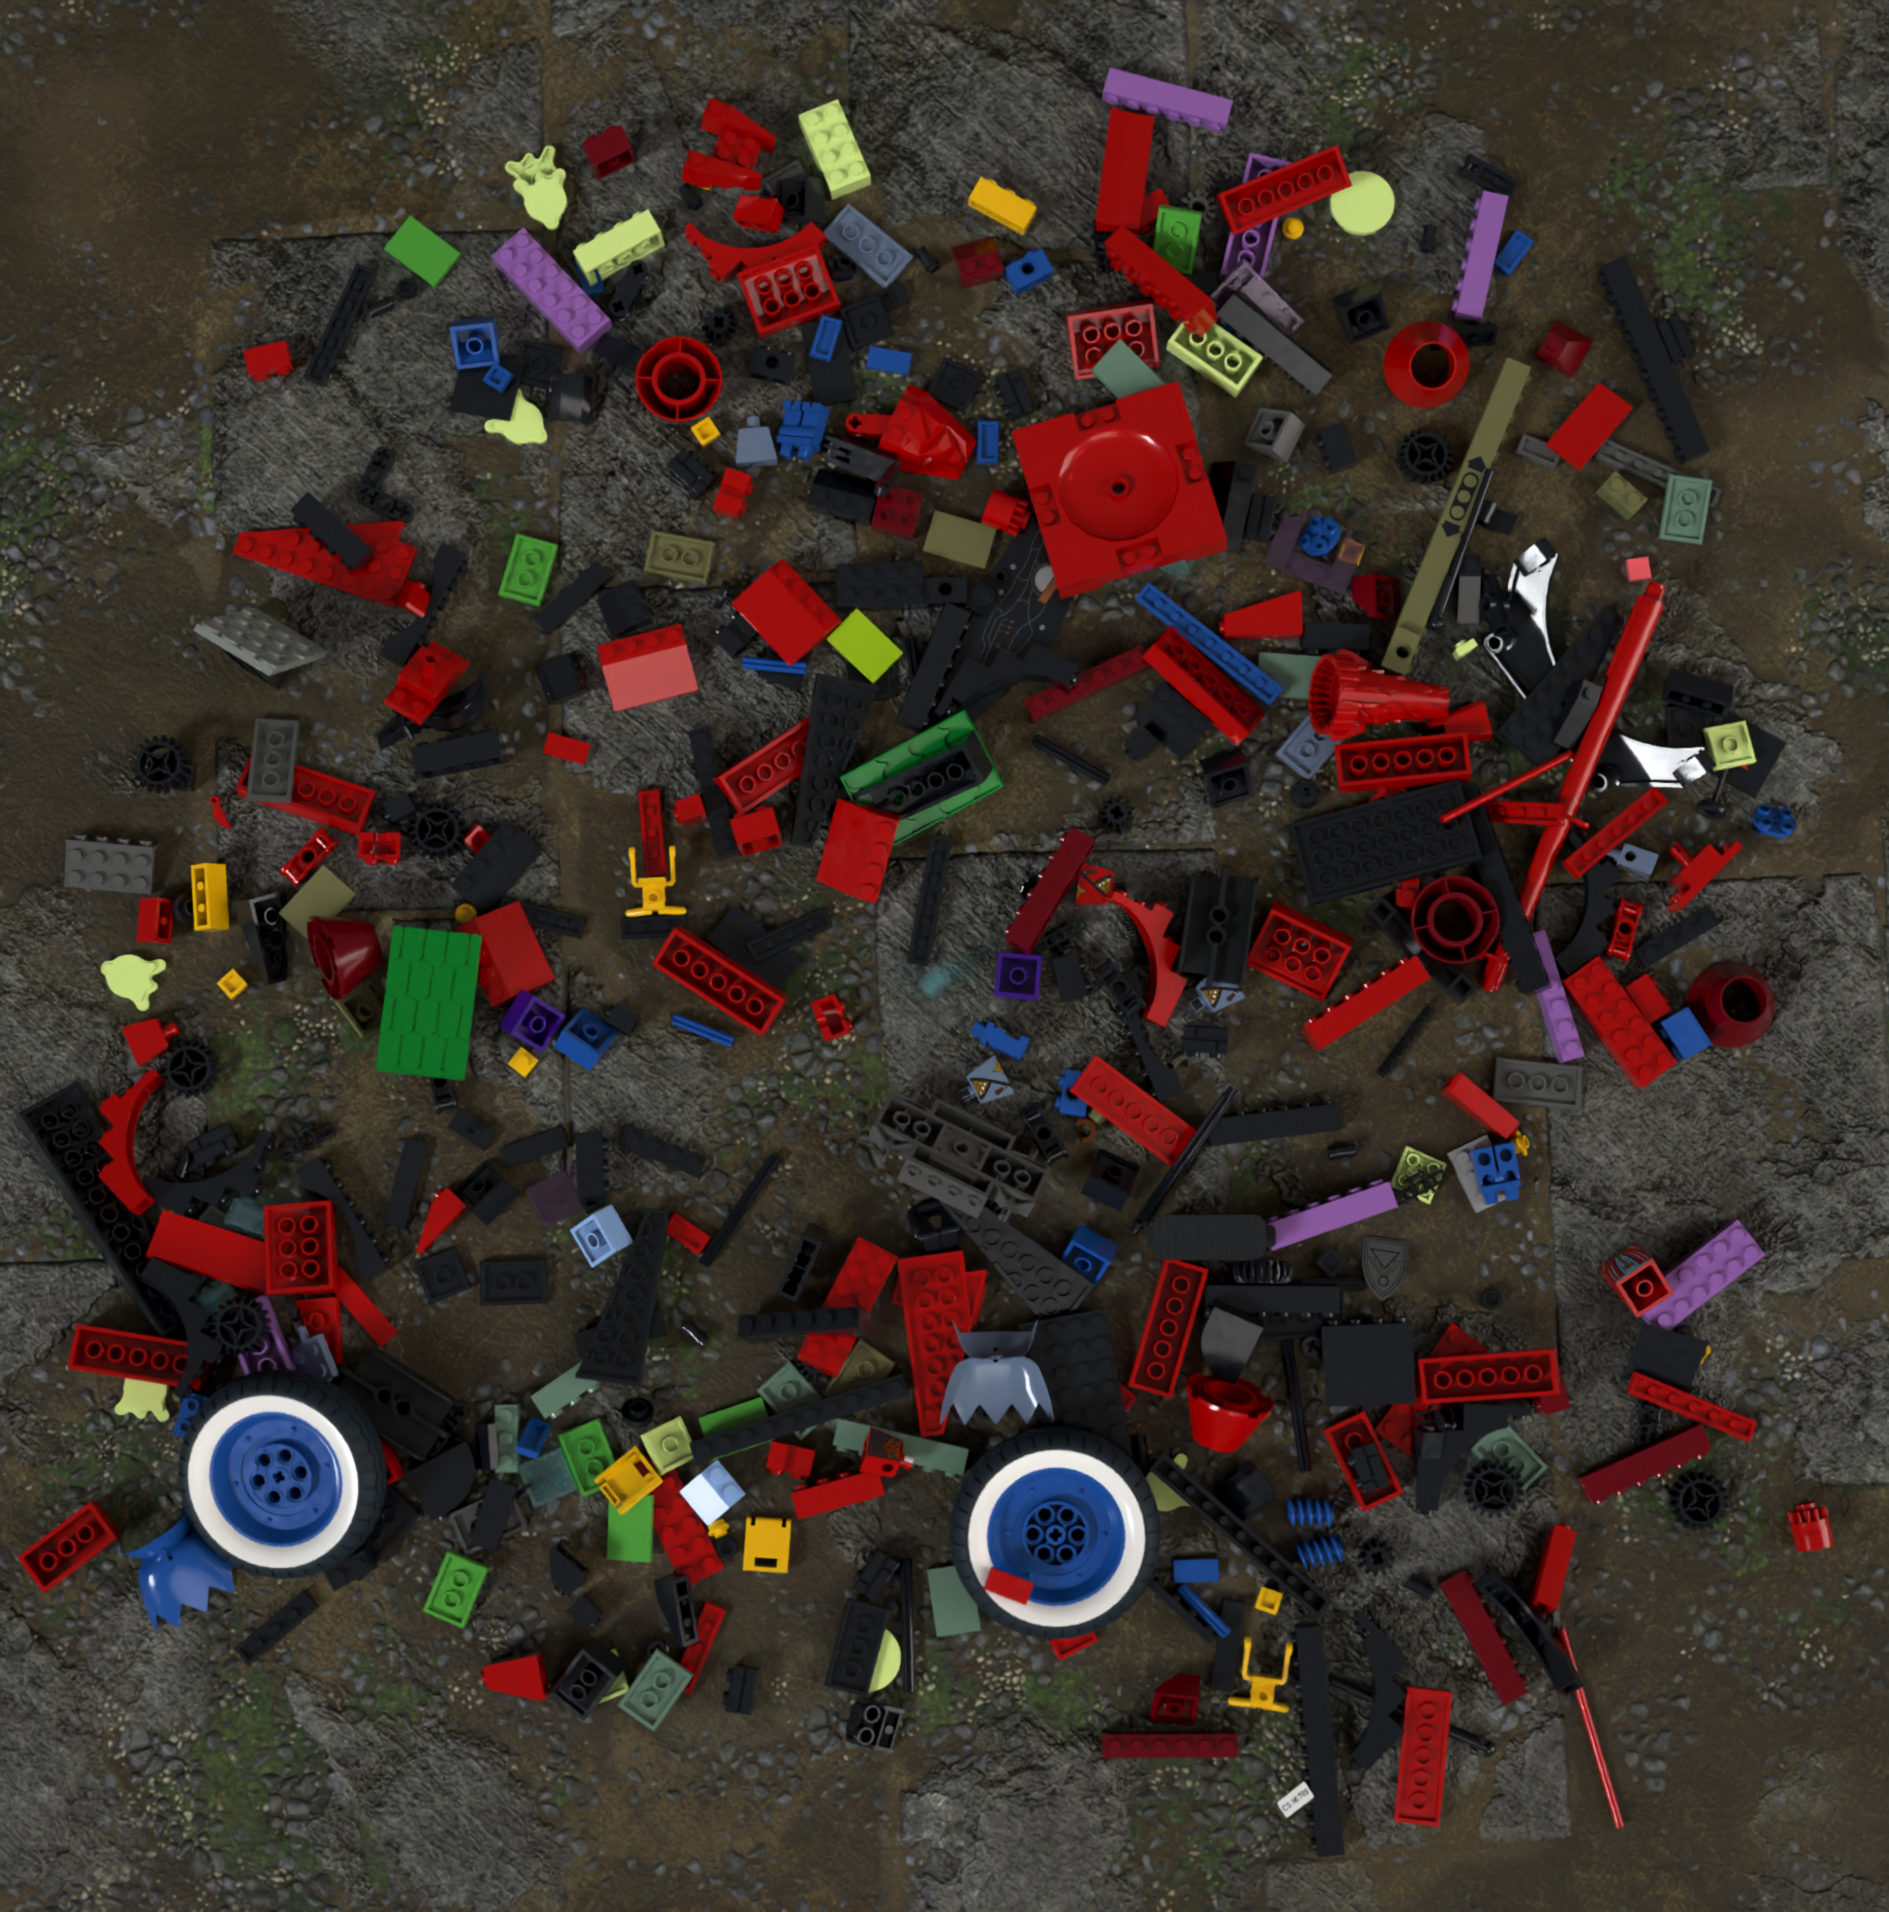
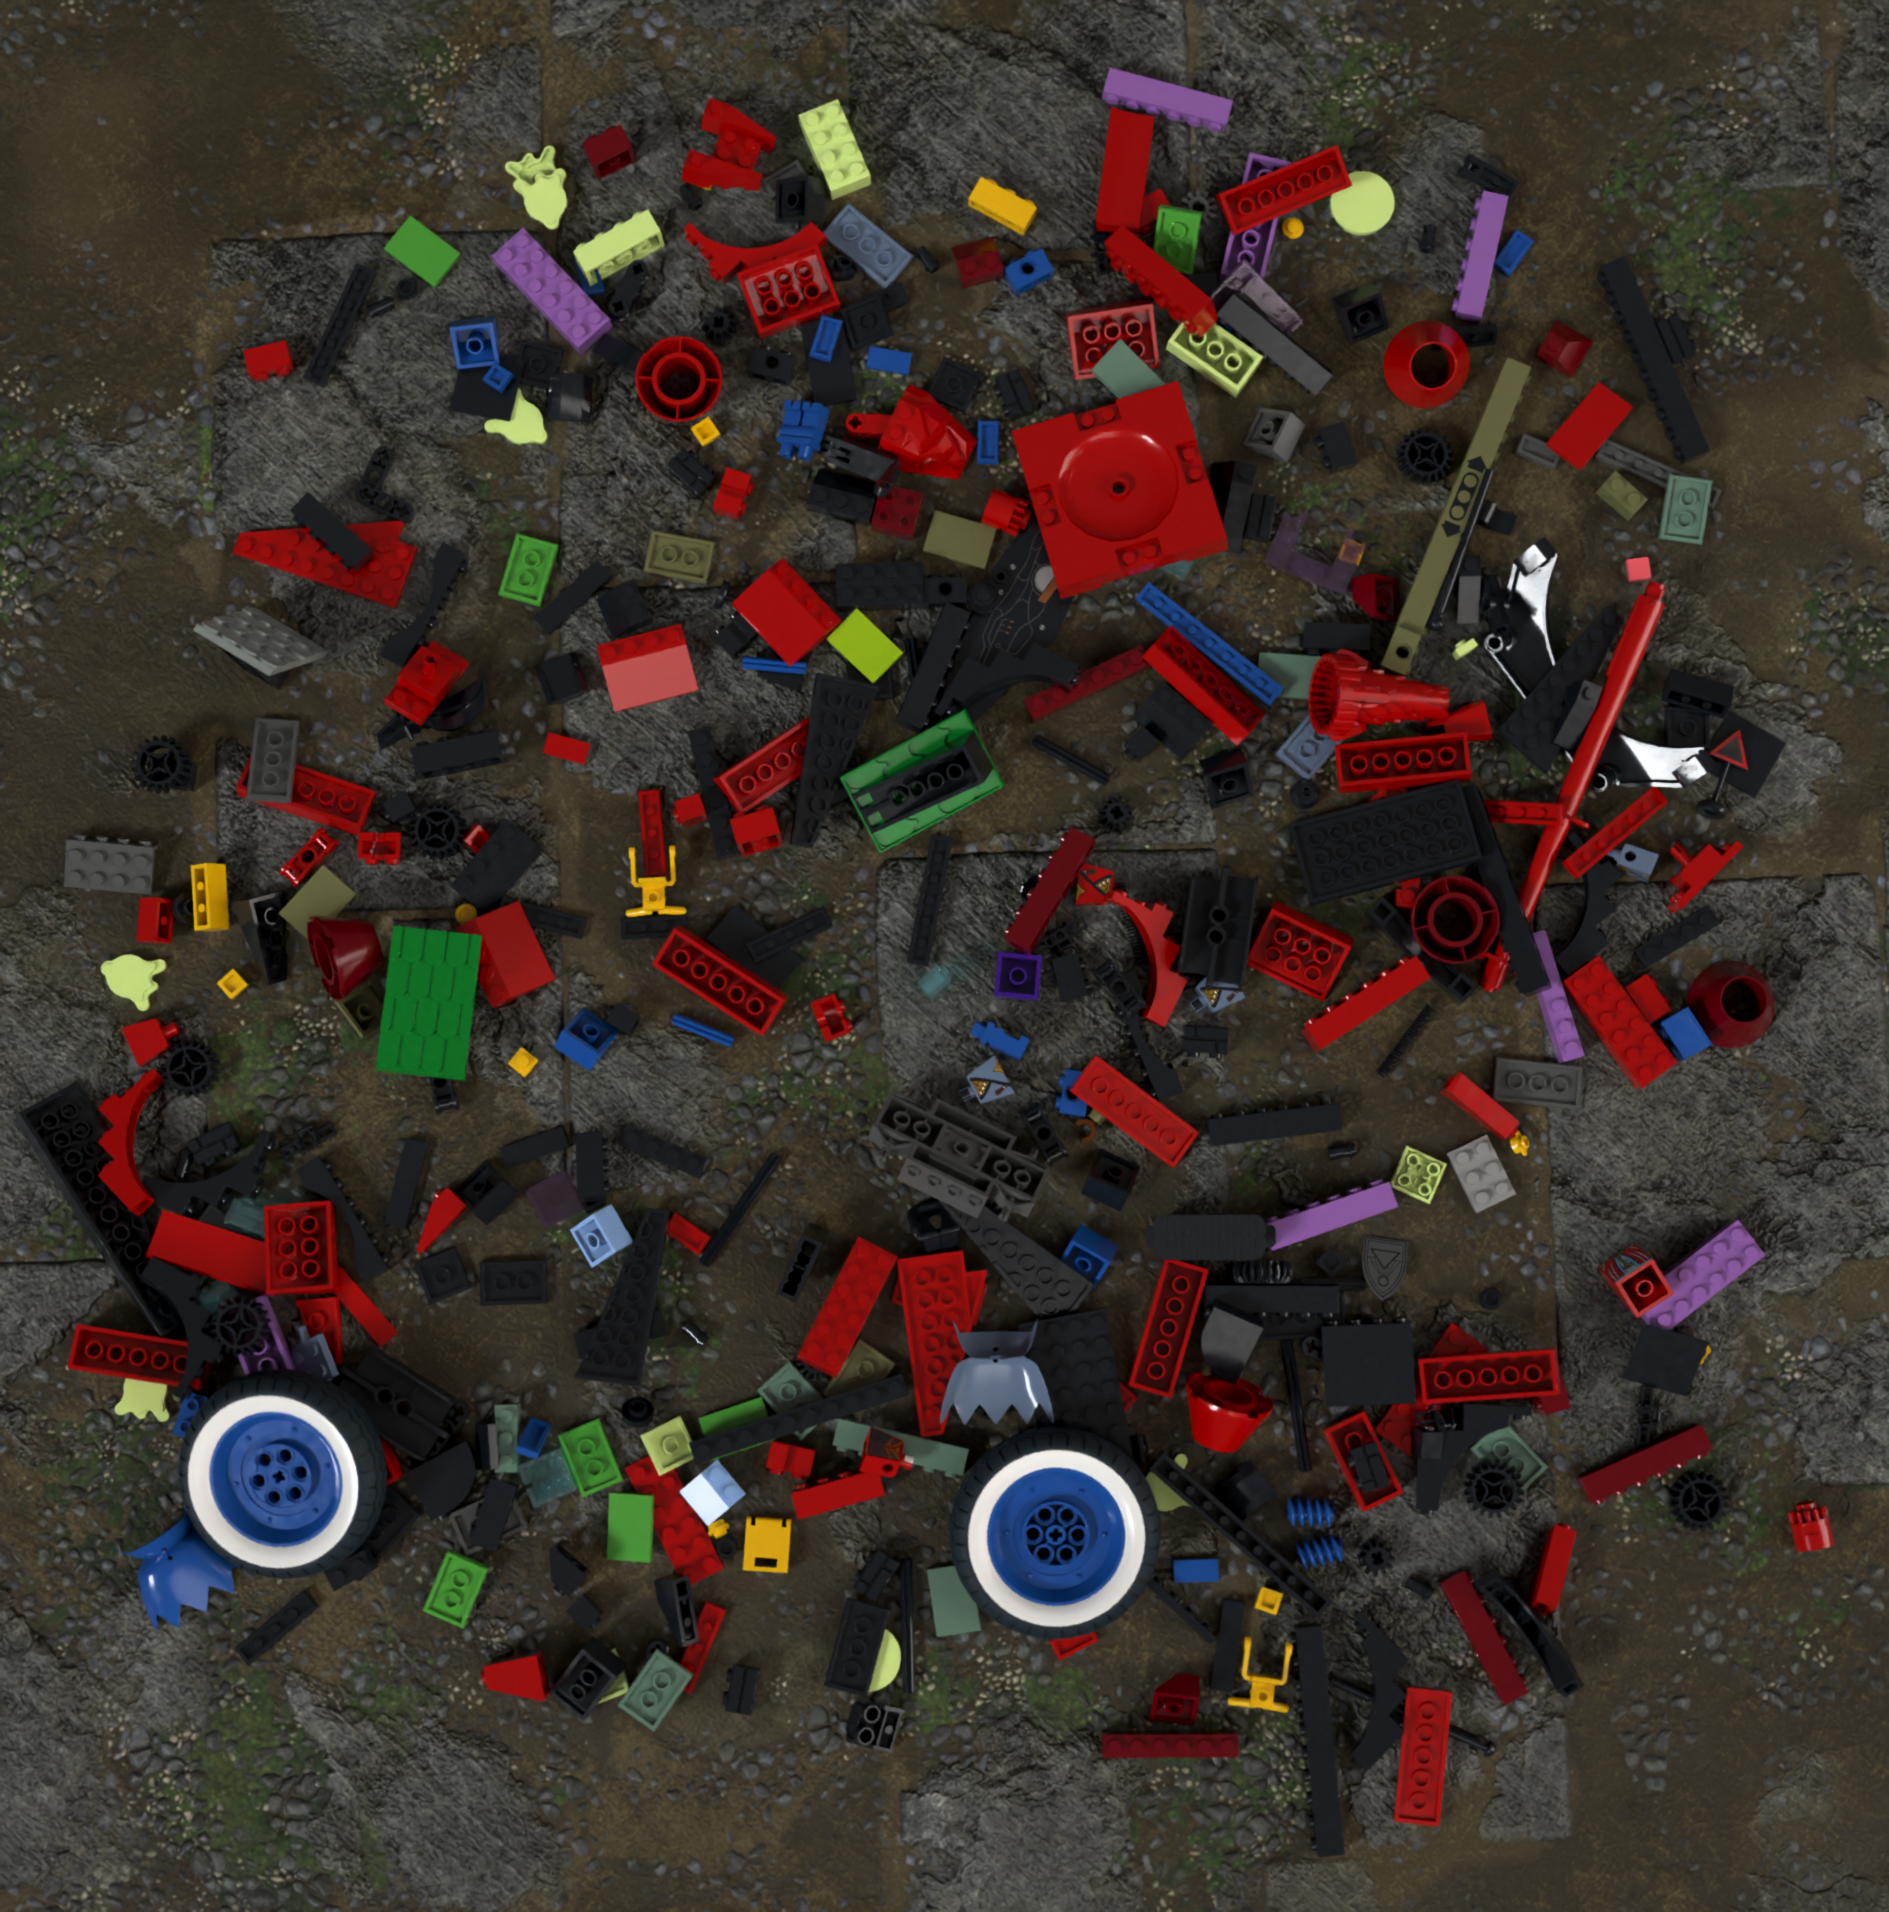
(70, 1546): red brick -> none
(218, 813): red piece -> none
(413, 598): red slope -> none
(472, 1129): black plate -> none
(532, 1020): dark purple brick -> none
(562, 1391): sand green brick -> none
(625, 1483): yellow container -> none
(755, 446): sand blue torso -> none
(759, 213): red brick -> none
(832, 1321): black arch -> none
(858, 849): red slope -> none
(1008, 1585): red tile -> none
(1183, 1160): black piece -> none
(1203, 1610): blue axle -> none
(1266, 620): red slope -> none
(1295, 1799): white sticker -> none
(1320, 536): blue plate -> none
(1412, 1188): black piece -> none
(1496, 1170): blue hips -> none
(1506, 786): red piece -> none
(1593, 1738): red piece -> none
(1626, 914): red piece -> none
(1691, 1407): red tile -> none
(1729, 745): yellowish green tile -> none
(1773, 821): blue plate -> none

